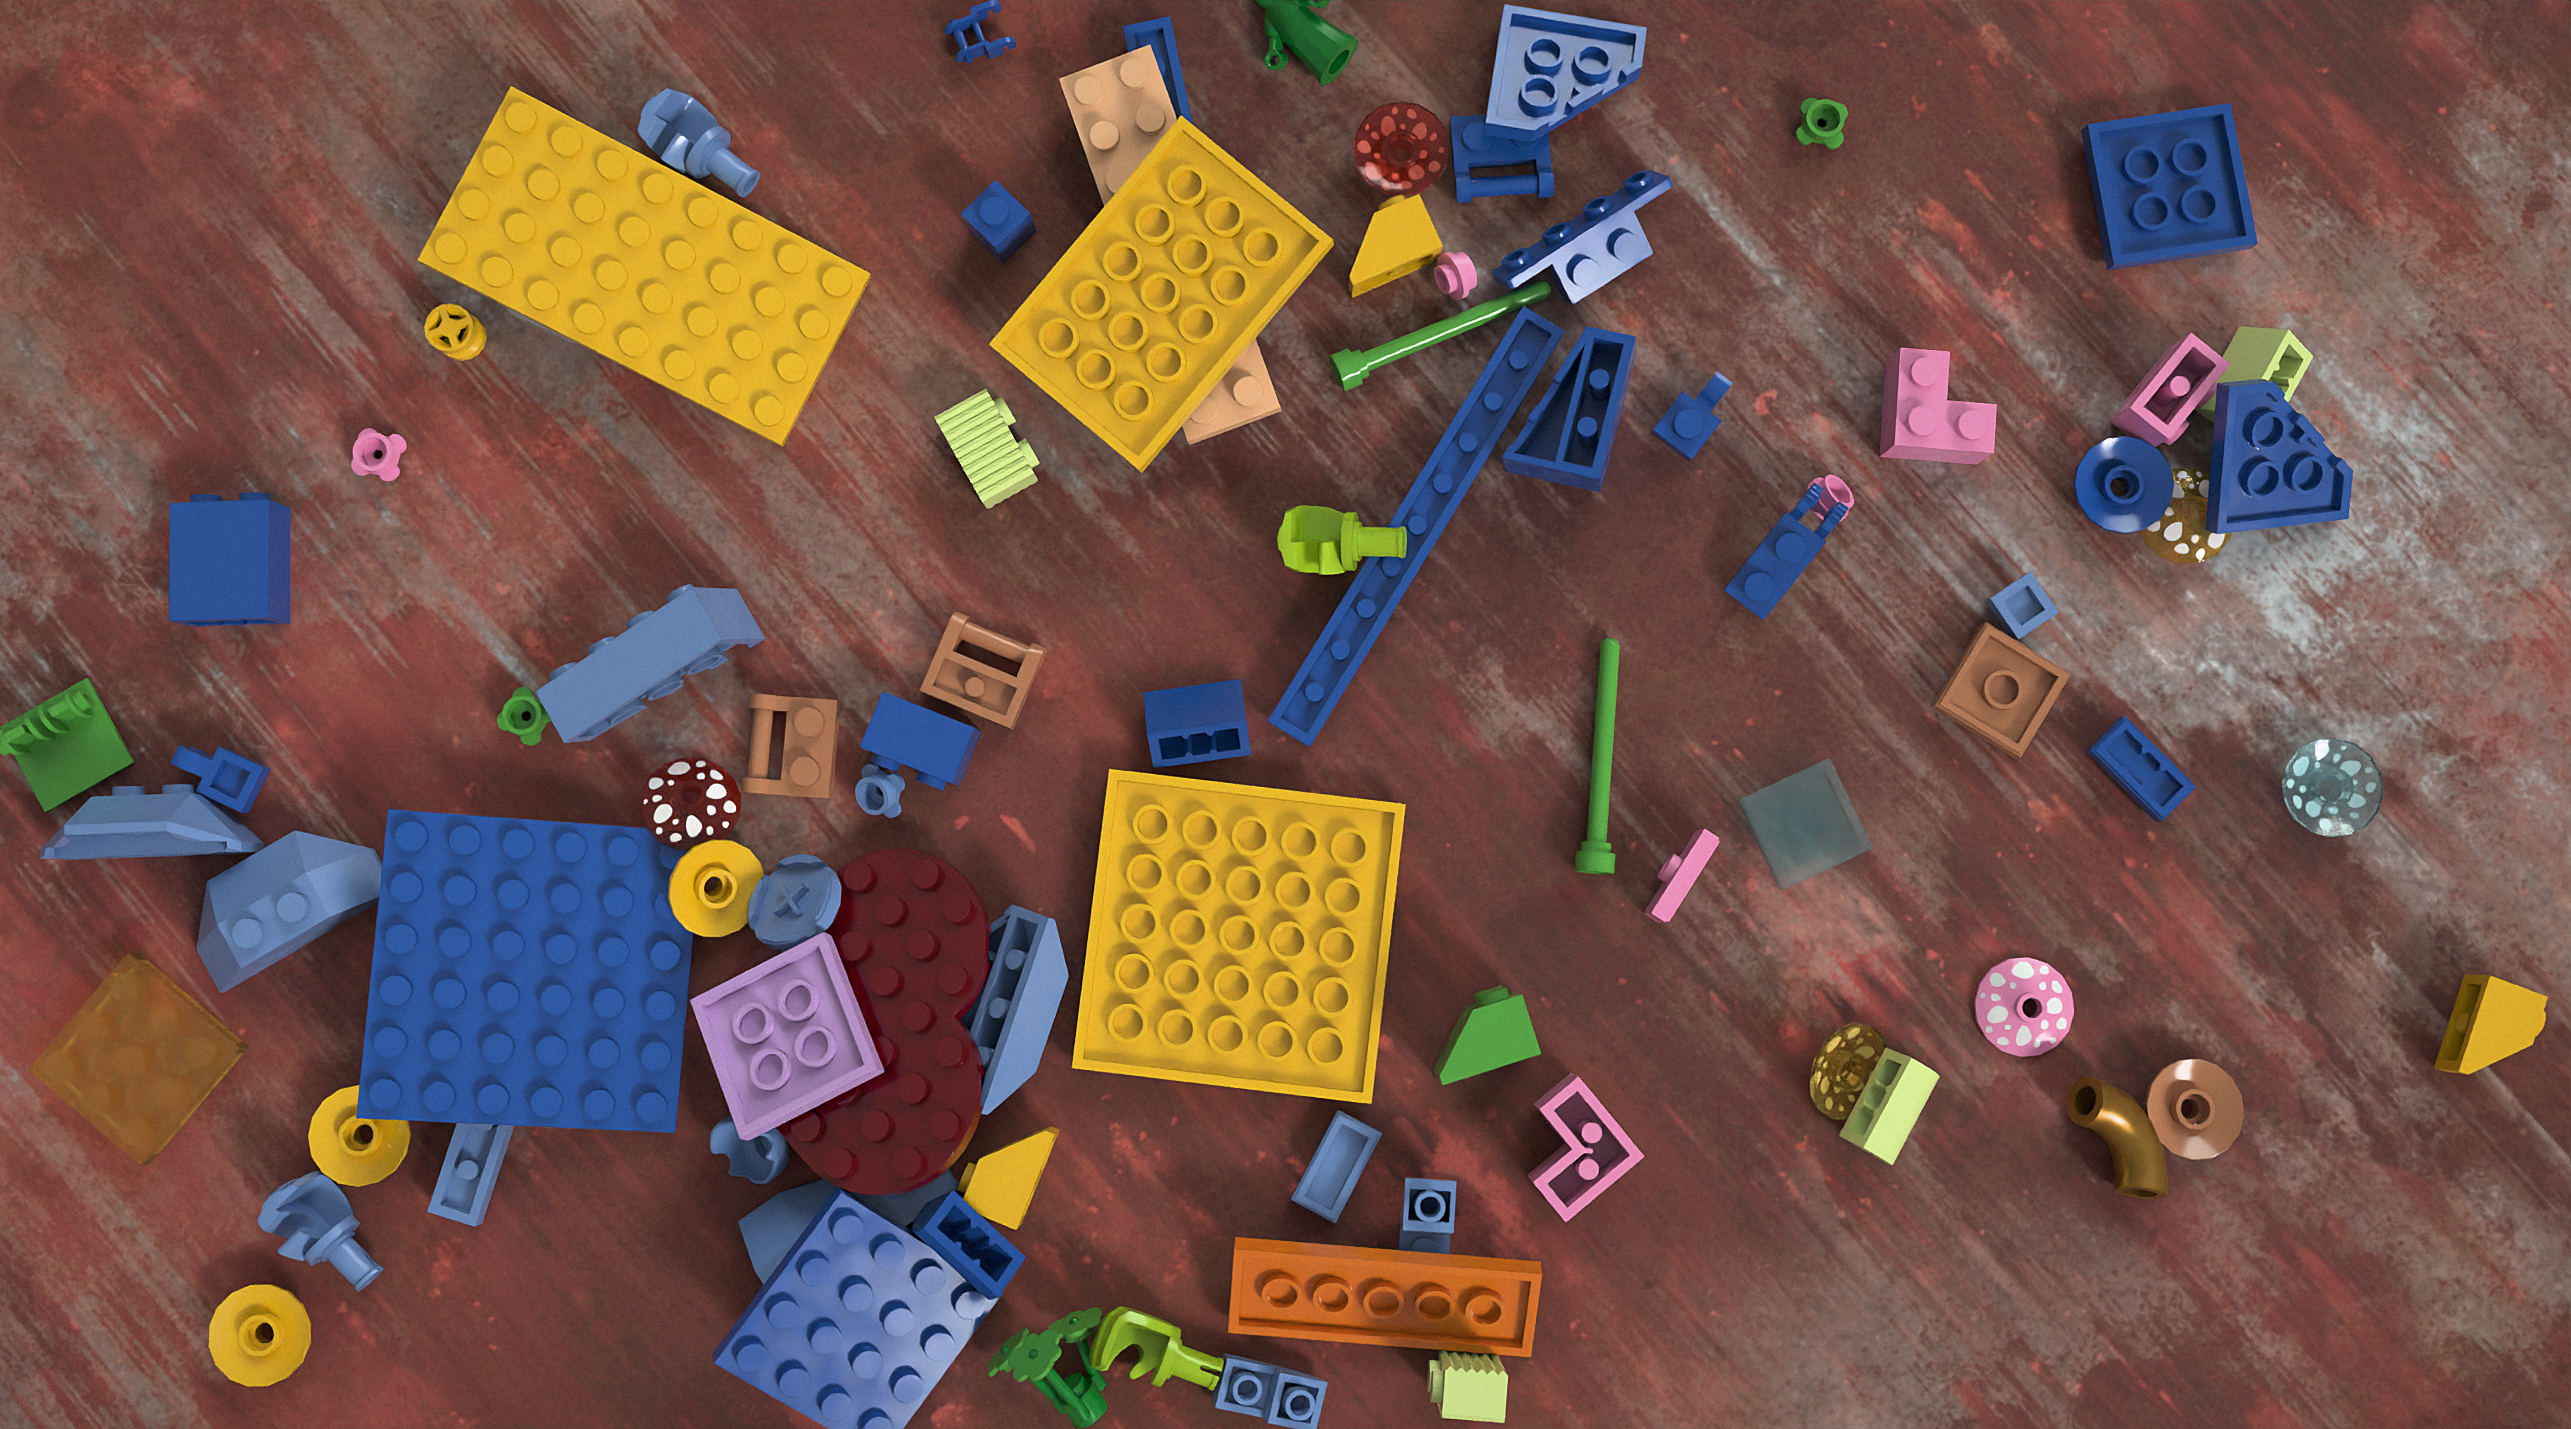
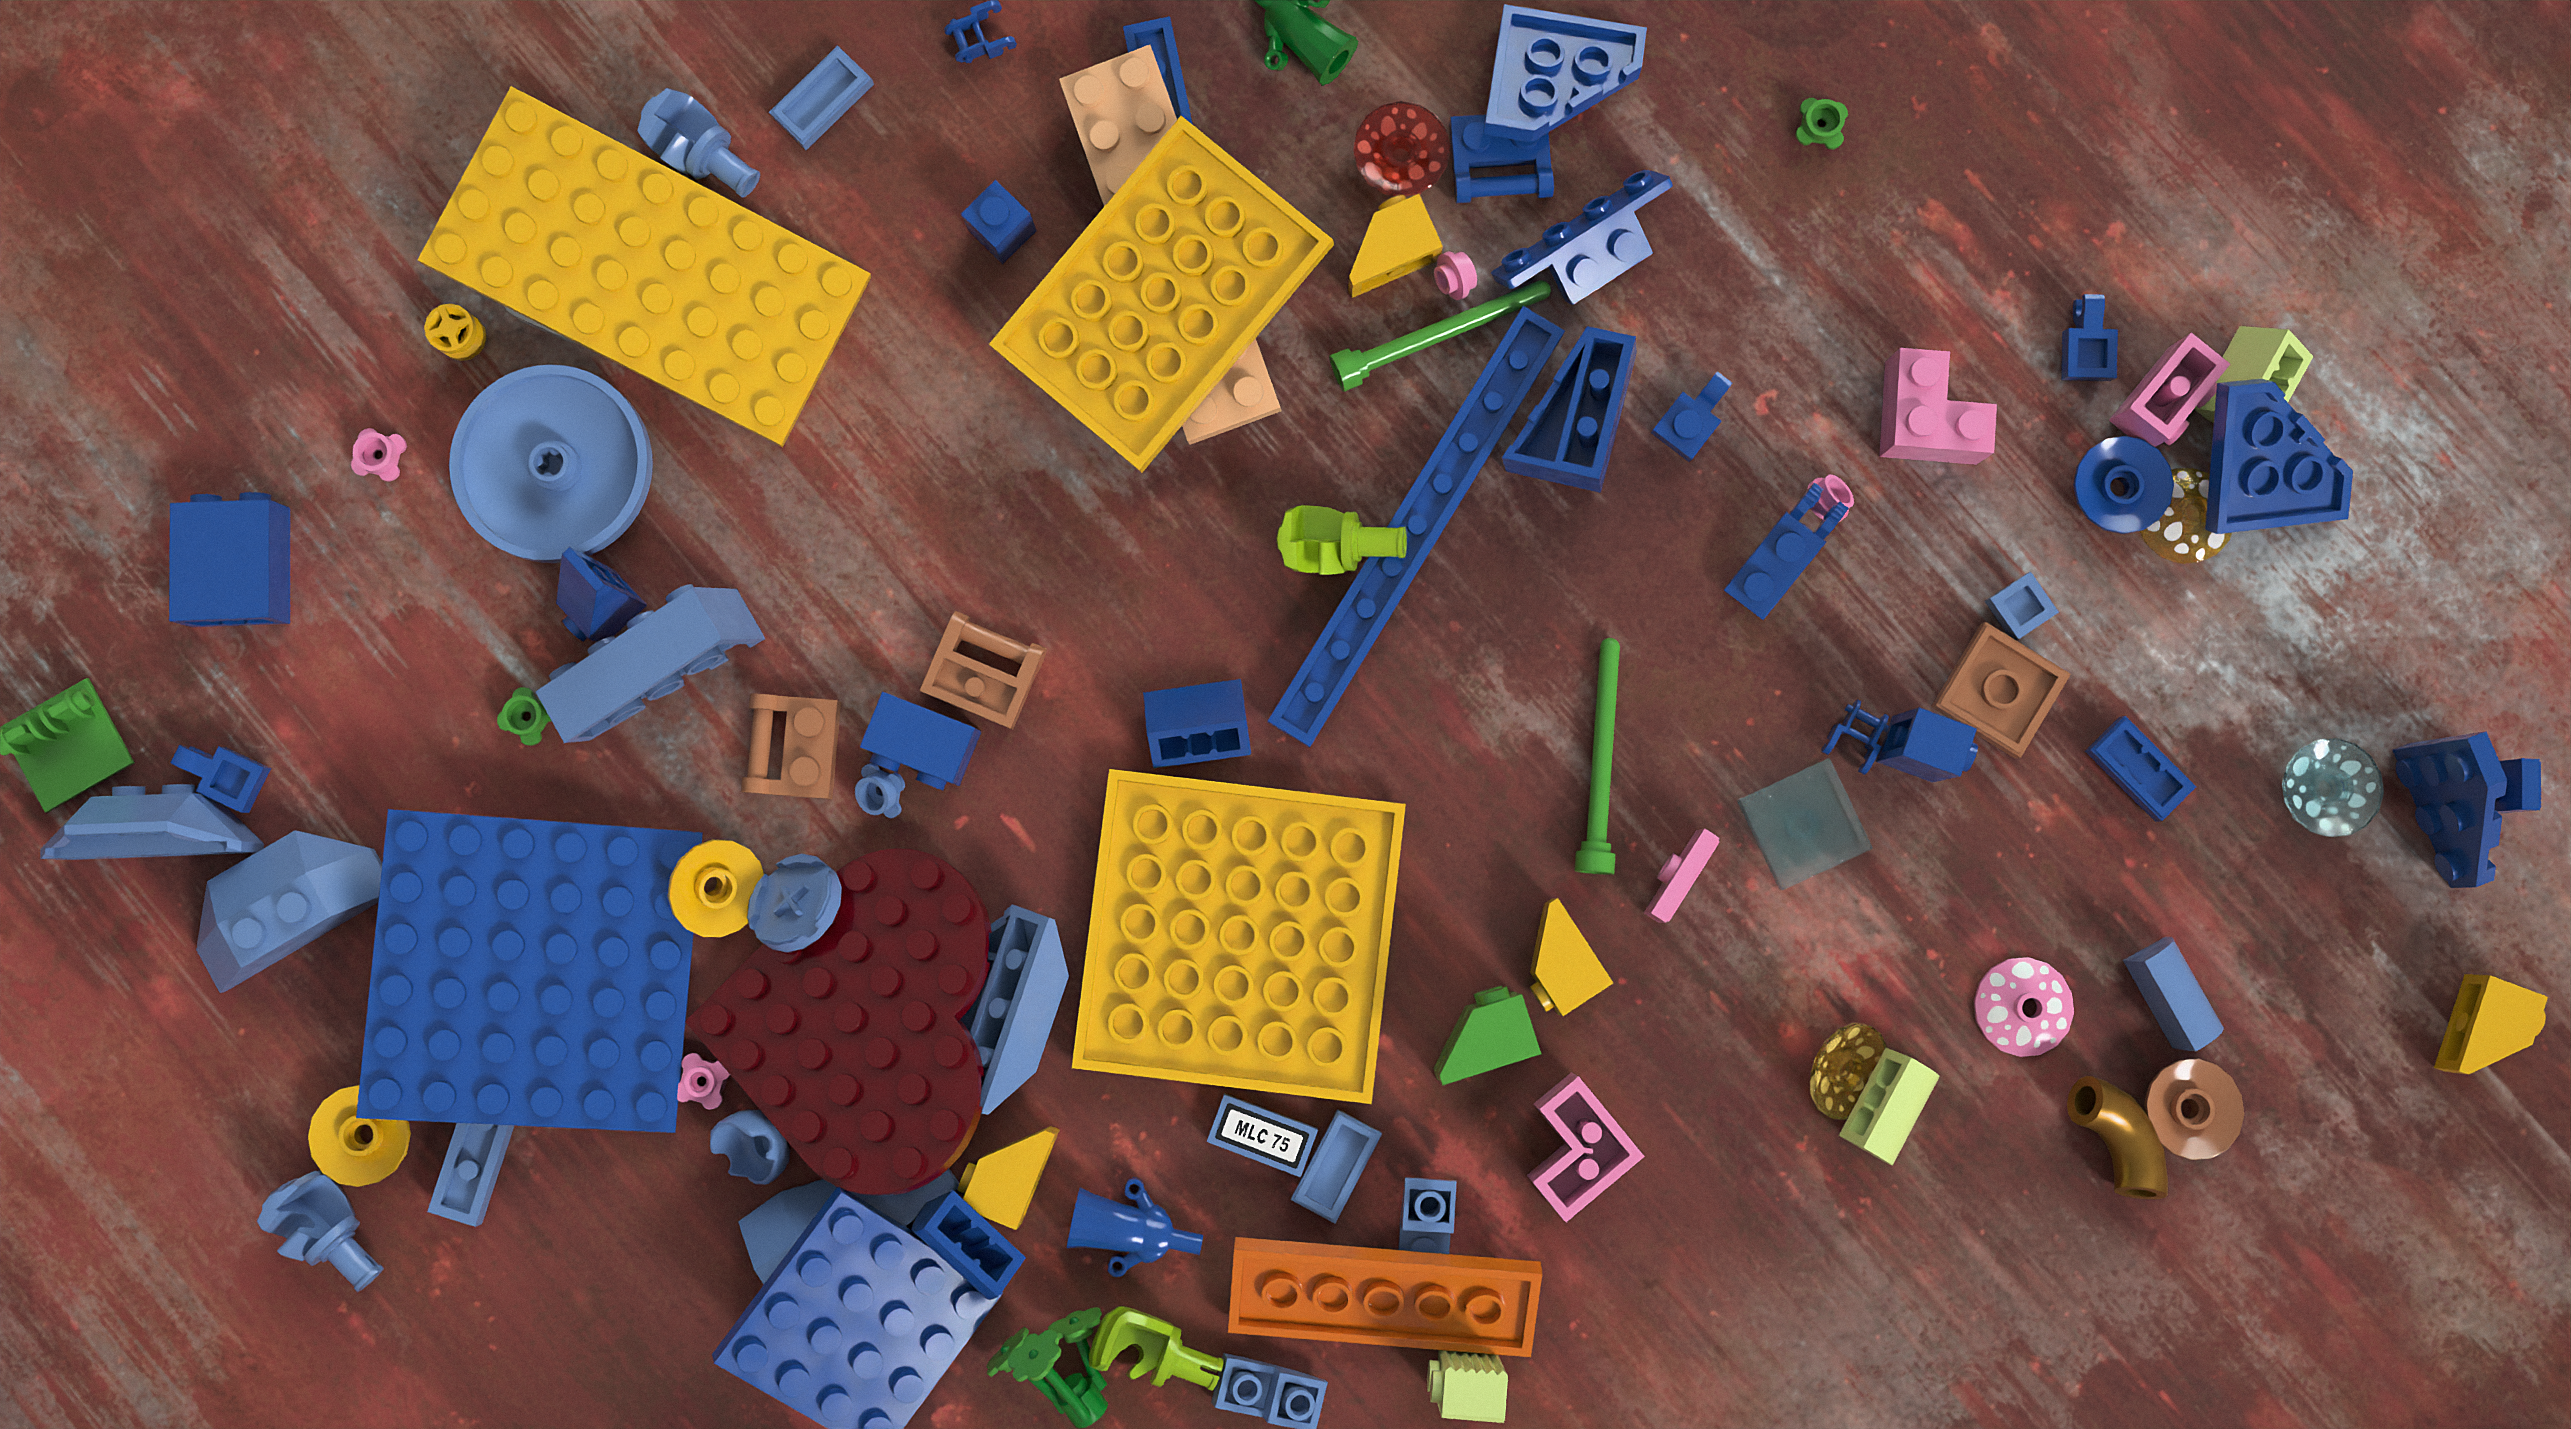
(138, 1058): clear yellow plate -> none
(238, 1338): yellow dish -> none
(550, 463): none -> medium blue dish
(594, 597): none -> blue slope
(684, 823): clear red dish -> none
(715, 1076): none -> bright pink plate
(786, 1036): lavender plate -> none
(821, 97): none -> medium blue tile
(987, 448): yellowish green brick -> none
(1115, 1226): none -> blue piece
(1262, 1135): none -> tile
(1564, 963): none -> yellow slope
(1870, 742): none -> blue piece
(1928, 745): none -> blue brick
(2088, 349): none -> blue plate
(2169, 186): blue plate -> none
(2174, 995): none -> medium blue brick
(2455, 798): none -> blue plate
(2522, 787): none -> blue plate

